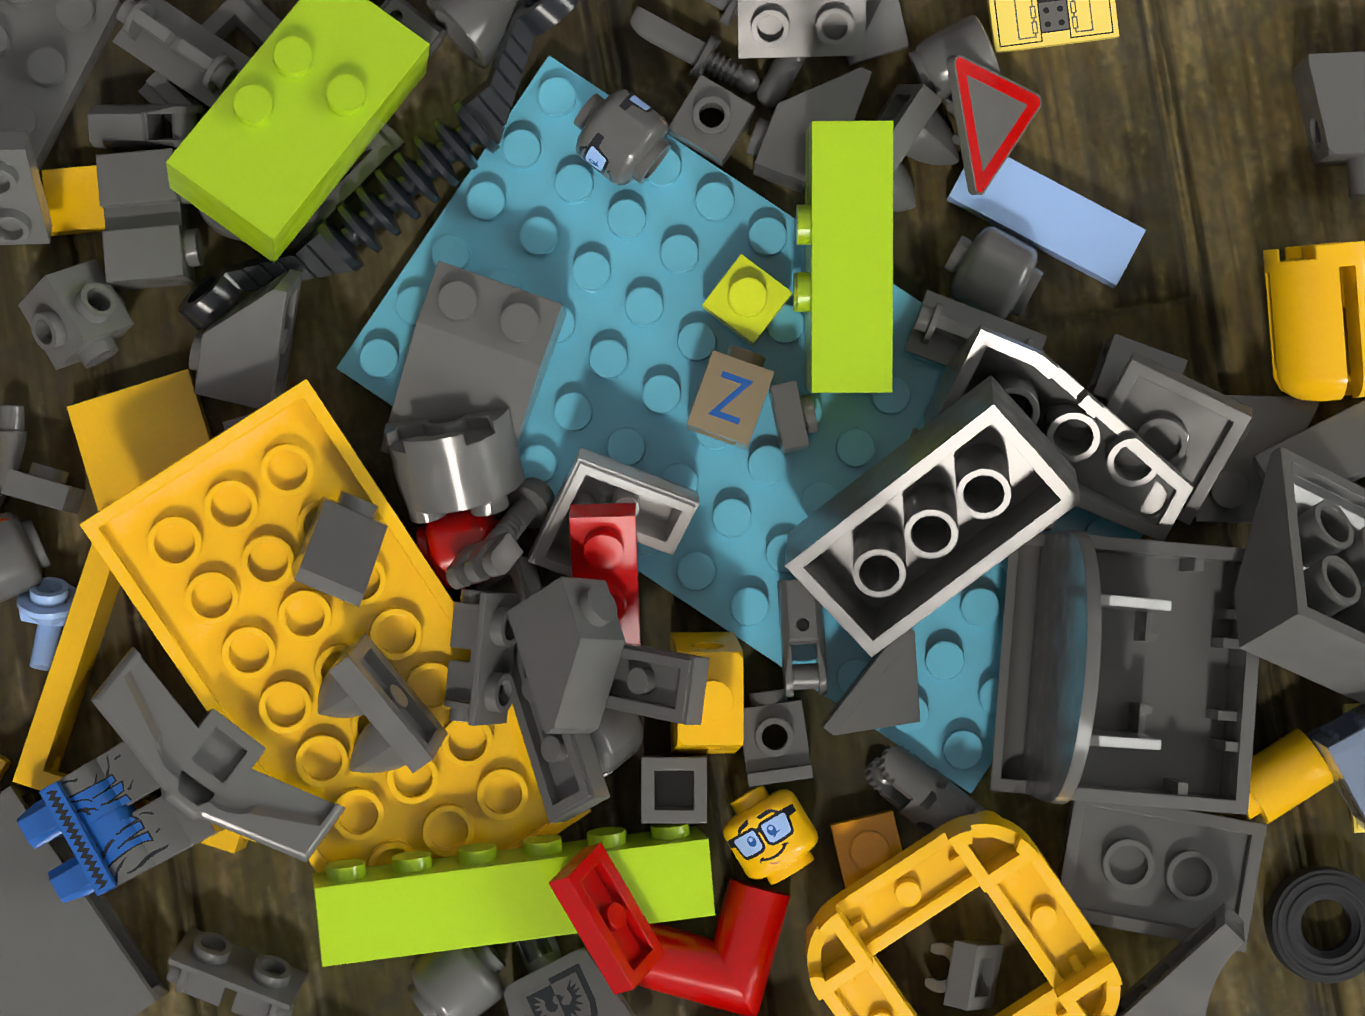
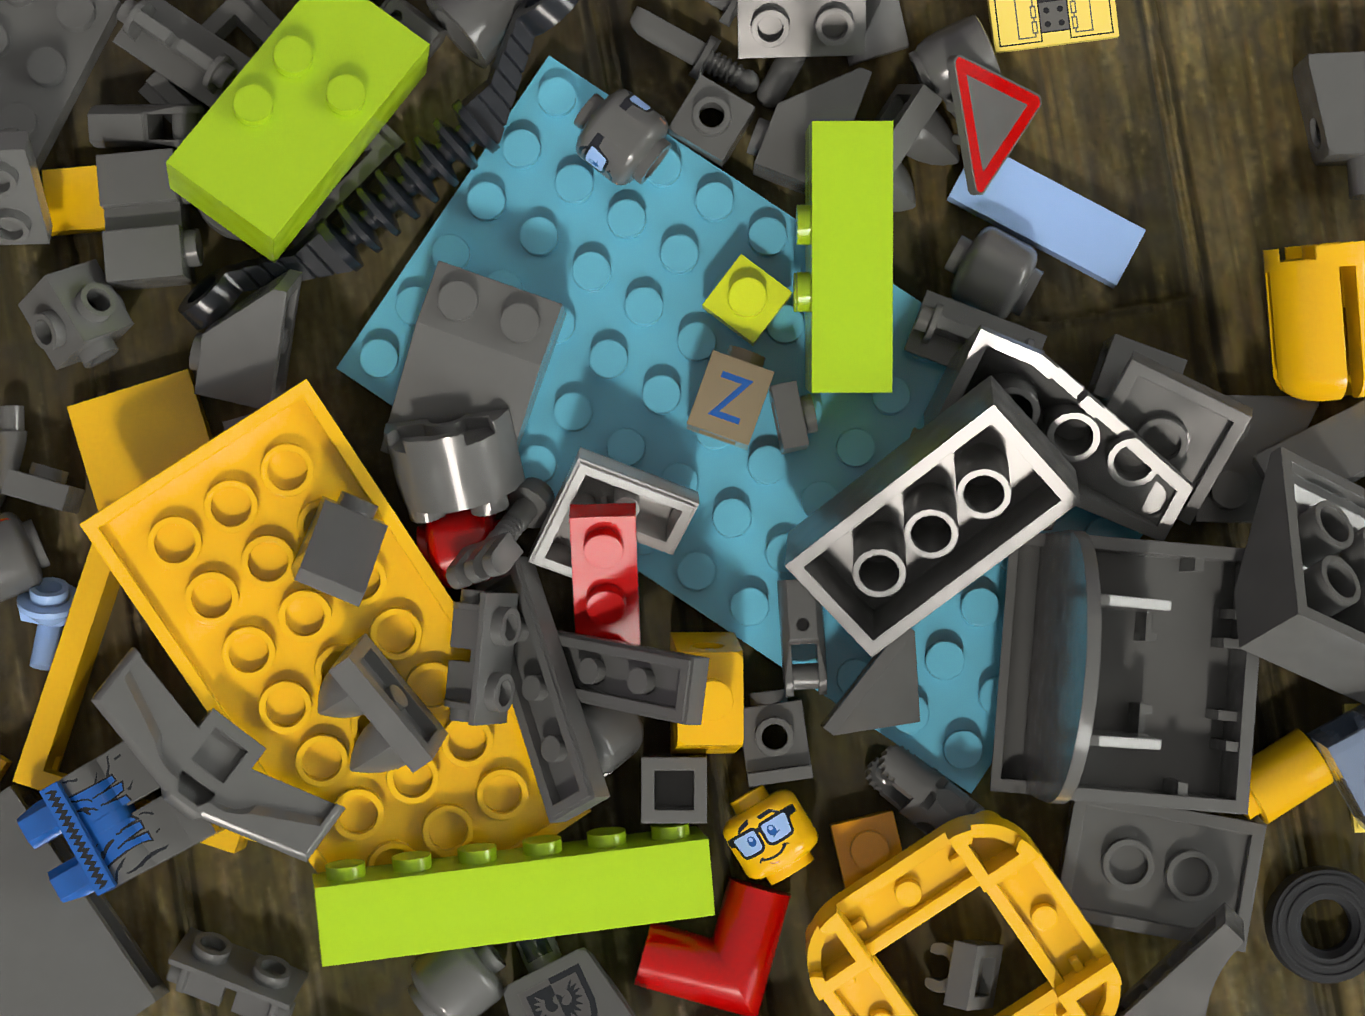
(569, 651): dark grey slope -> none
(607, 918): red plate -> none

